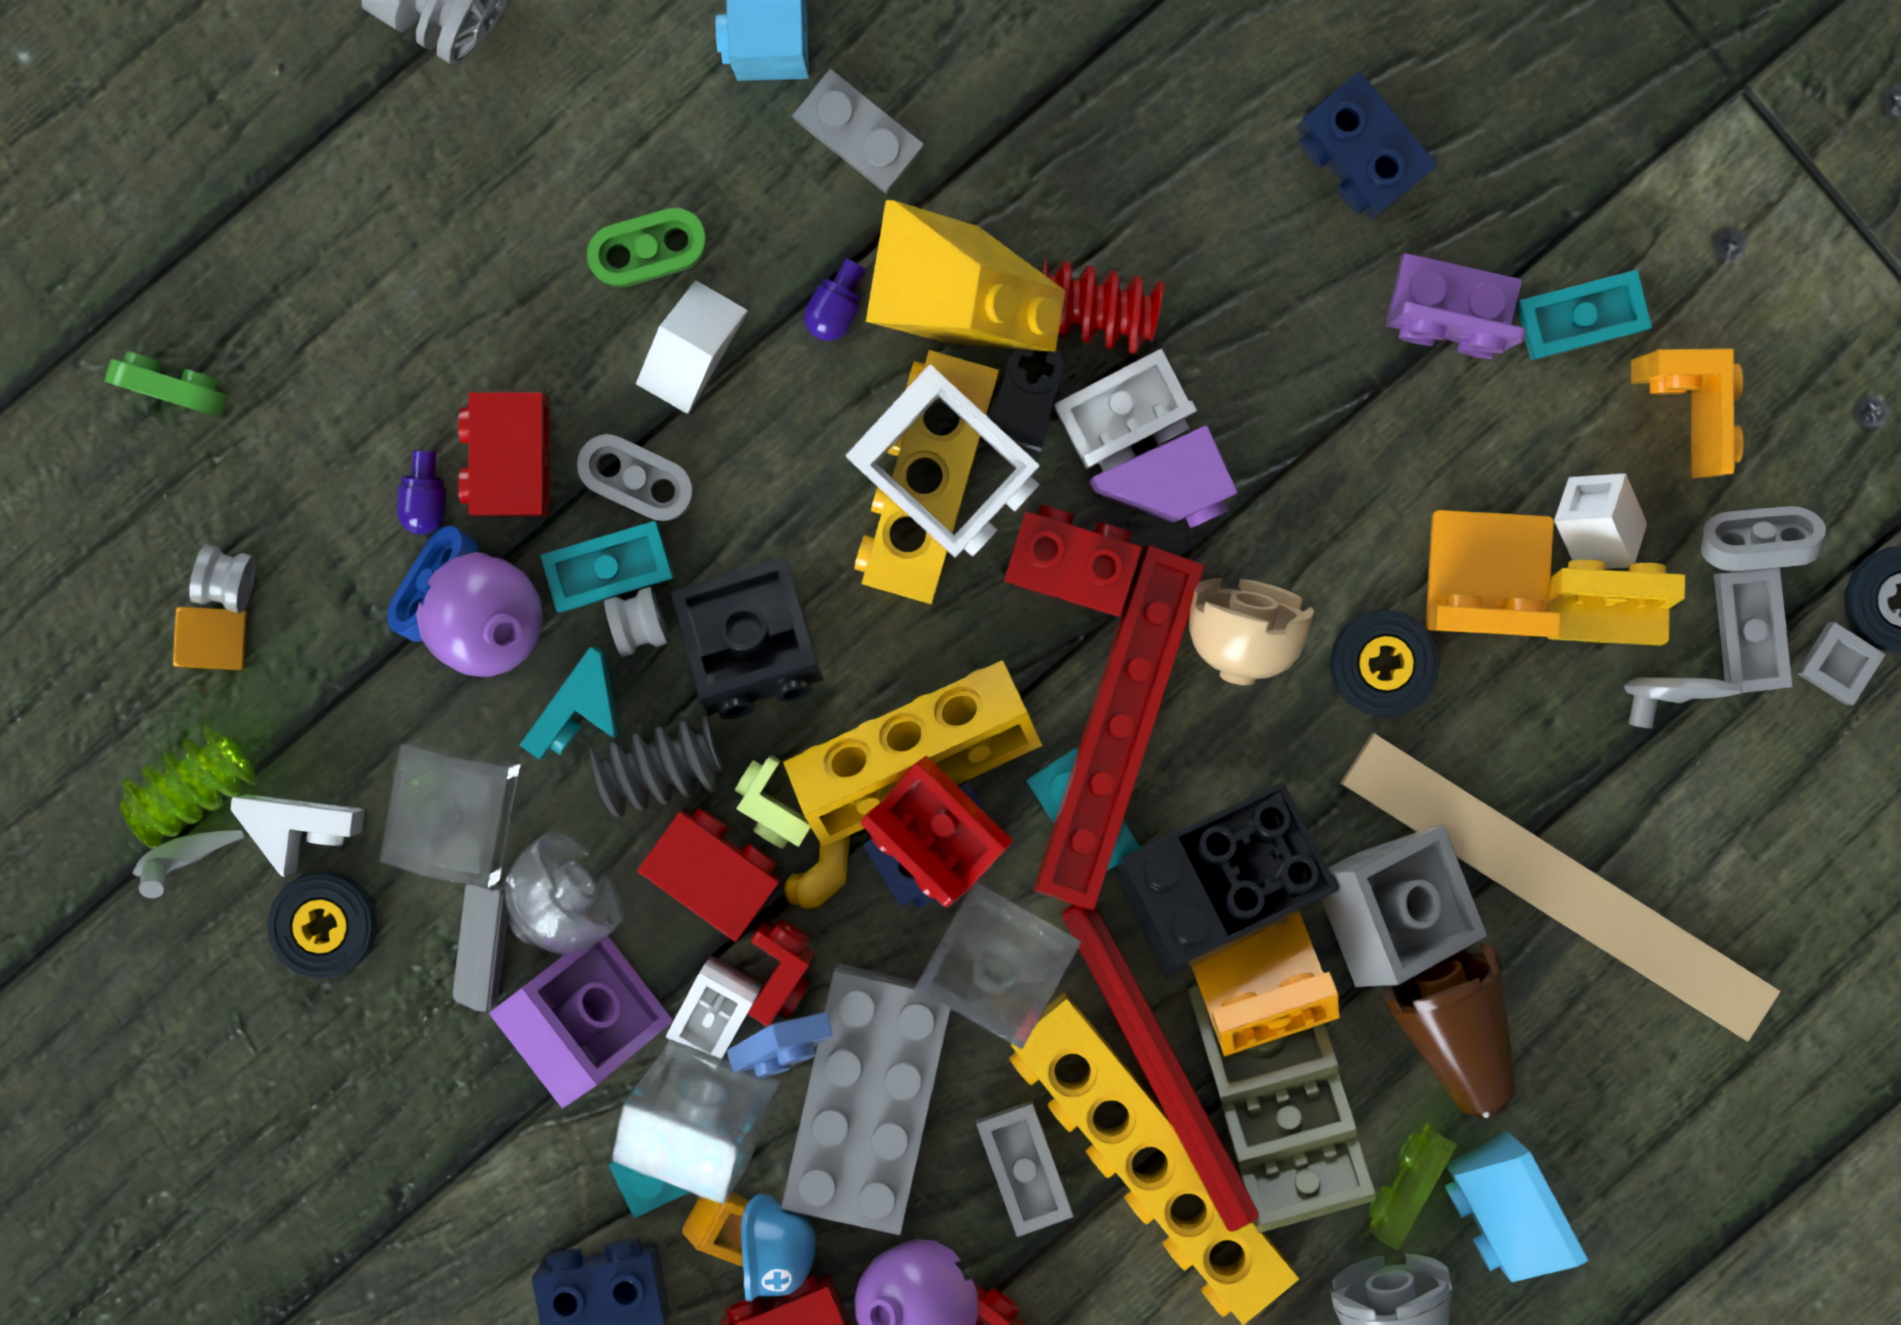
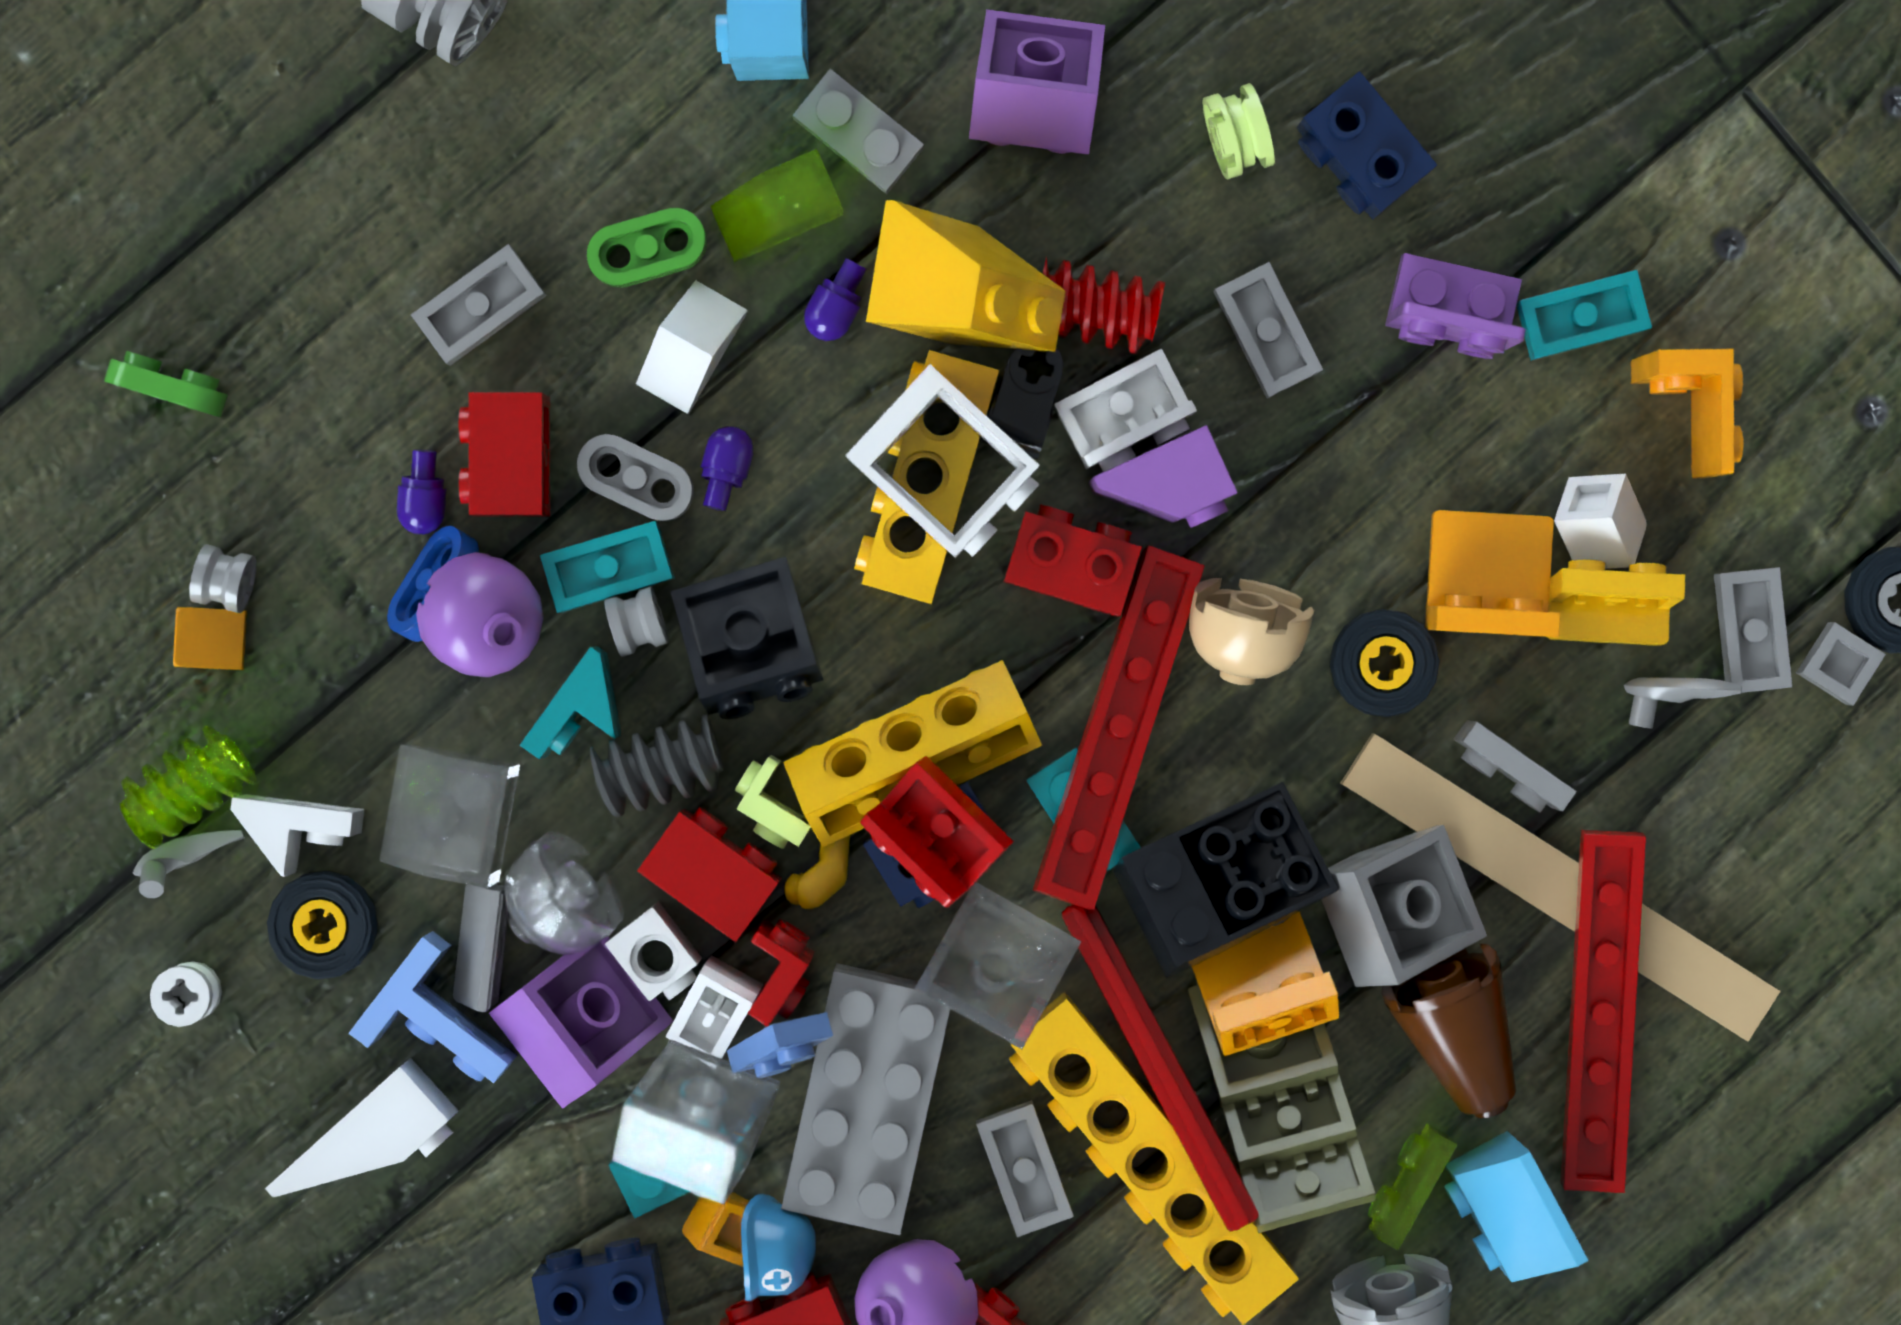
(199, 992): none -> white wheel
(382, 1130): none -> white slope
(432, 1016): none -> light blue bracket
(478, 305): none -> light grey plate
(628, 947): none -> white brick
(725, 464): none -> dark purple cylinder
(777, 206): none -> clear neon green slope
(1037, 82): none -> medium lavender slope
(1238, 131): none -> yellowish green wheel
(1268, 330): none -> light grey plate
(1533, 783): none -> light grey plate
(1603, 1010): none -> red plate
(1763, 538): light grey plate -> none

